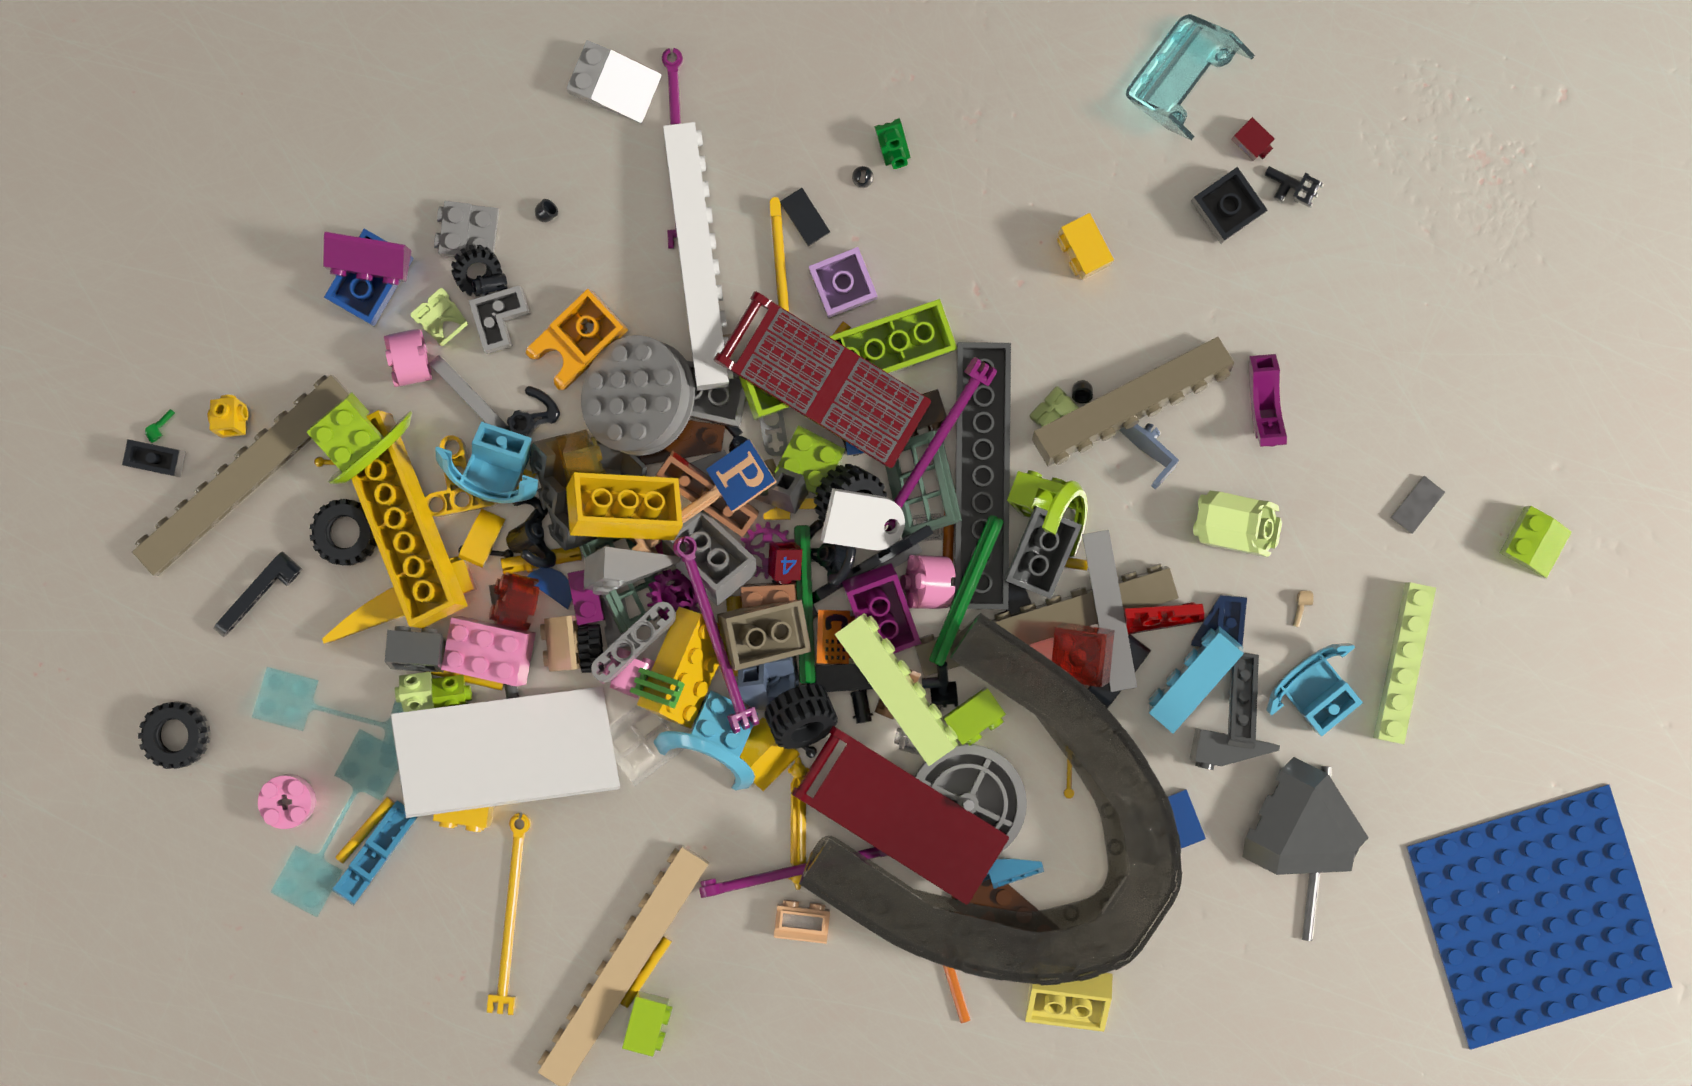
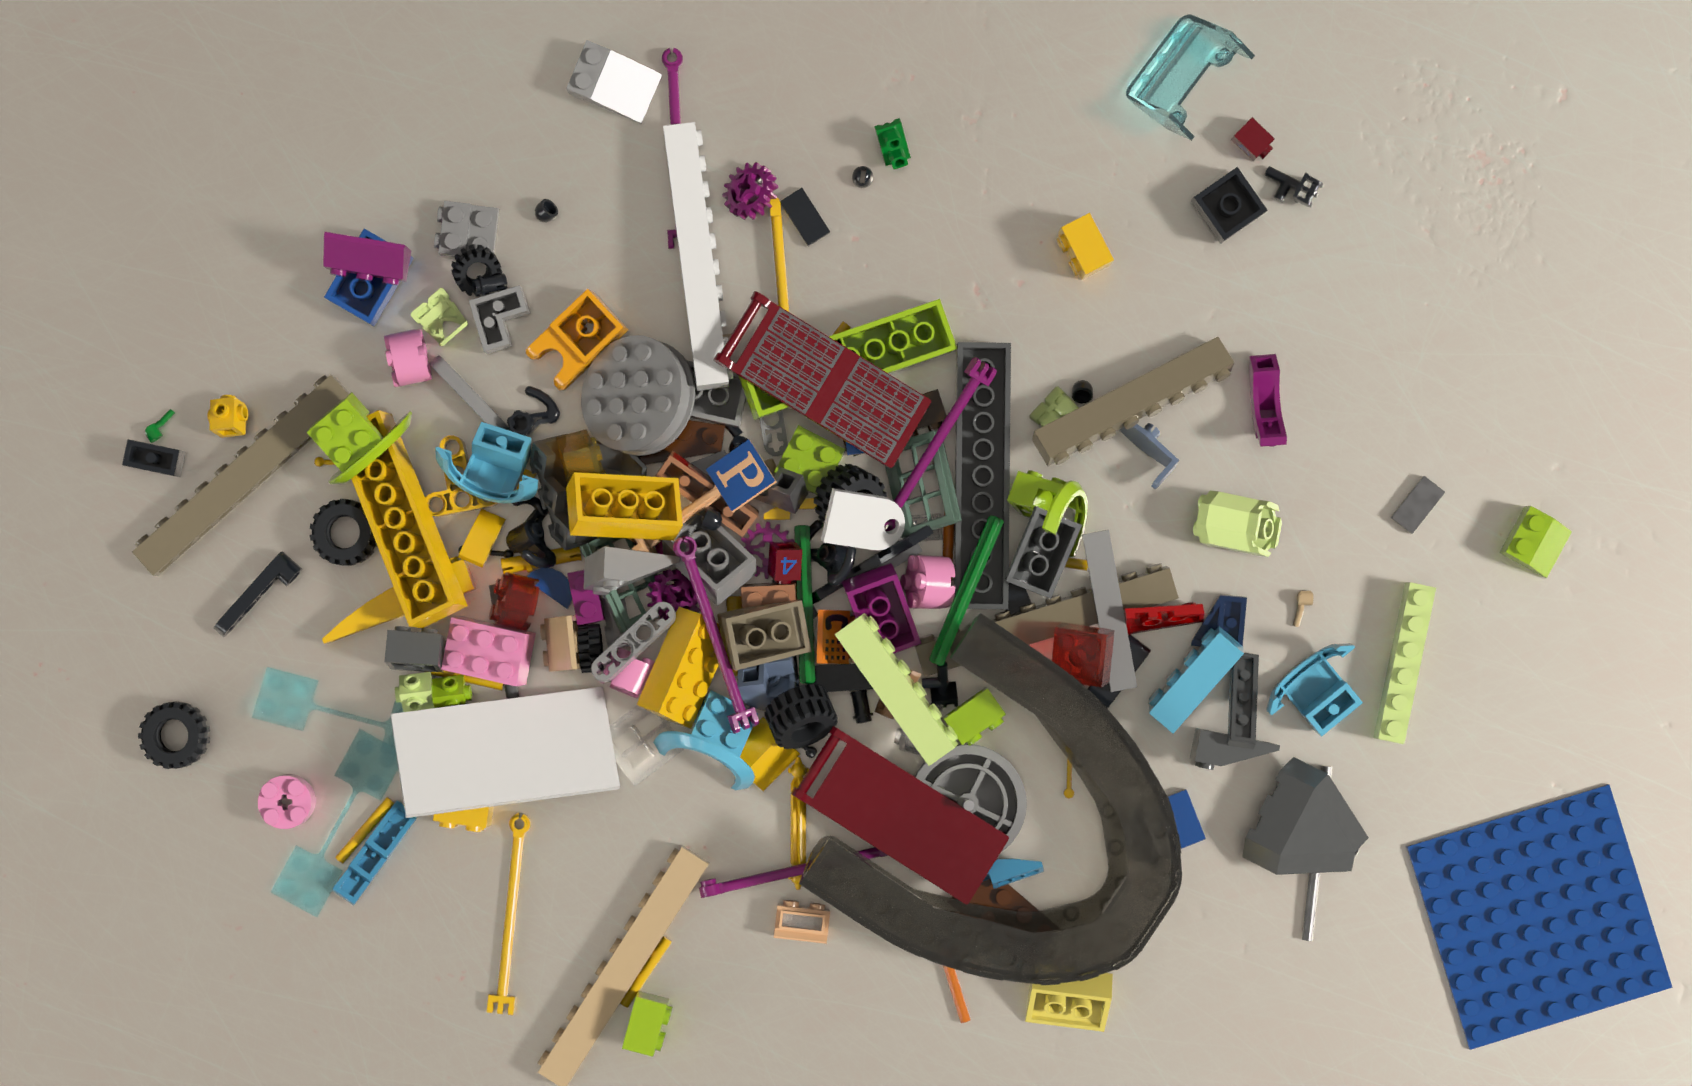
(641, 682): bright green tile -> none
(712, 520): none -> black hinge
(750, 191): none -> magenta gear
(843, 282): lavender brick -> none

